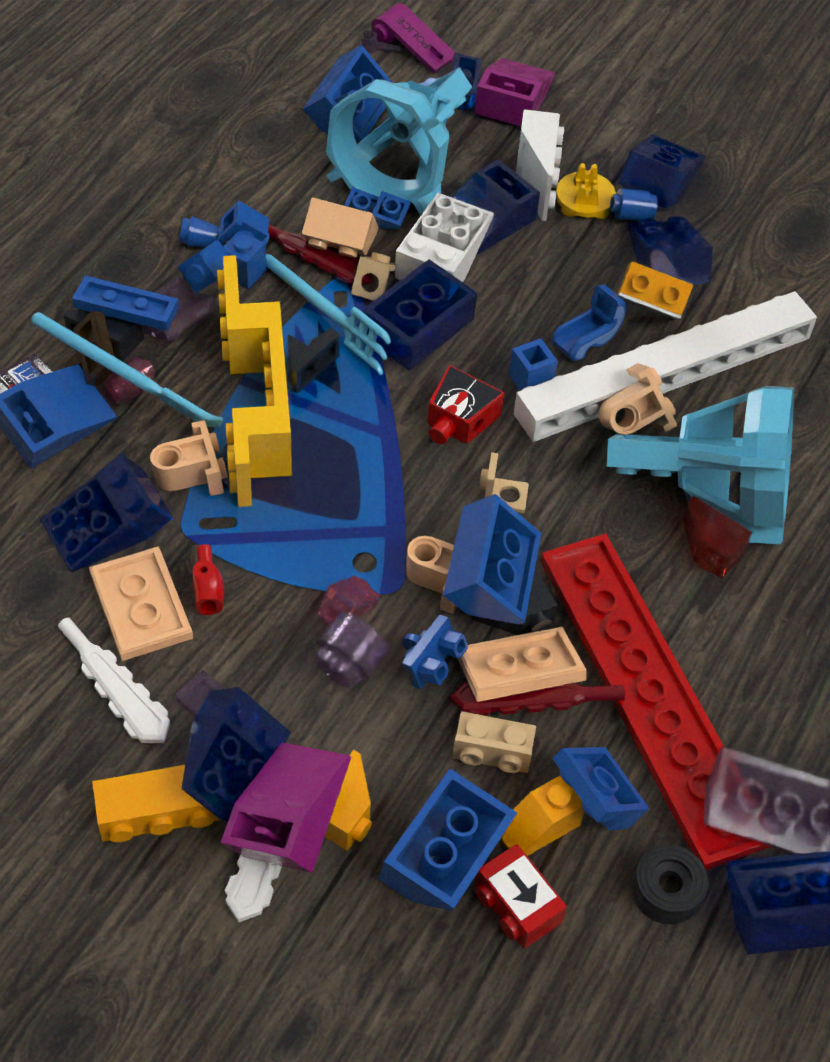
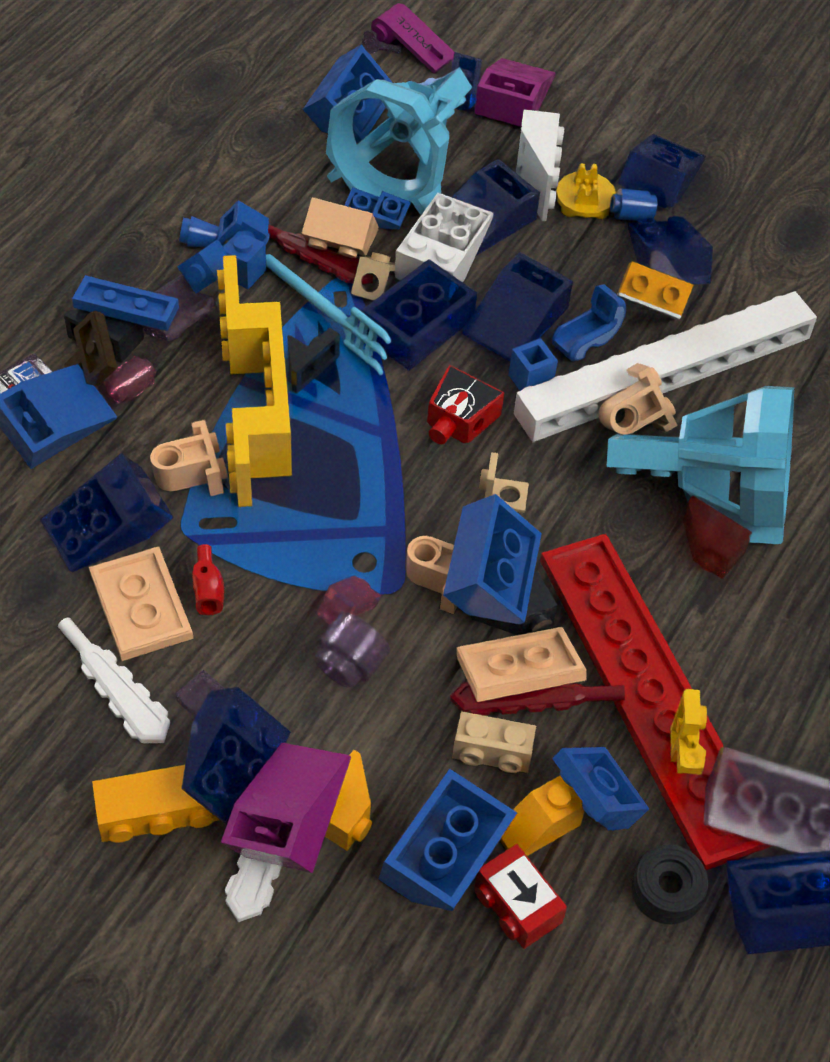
(124, 370): medium azure piece -> none
(428, 650): blue hips -> none
(519, 306): none -> clear blue slope
(685, 734): none -> yellow hinge

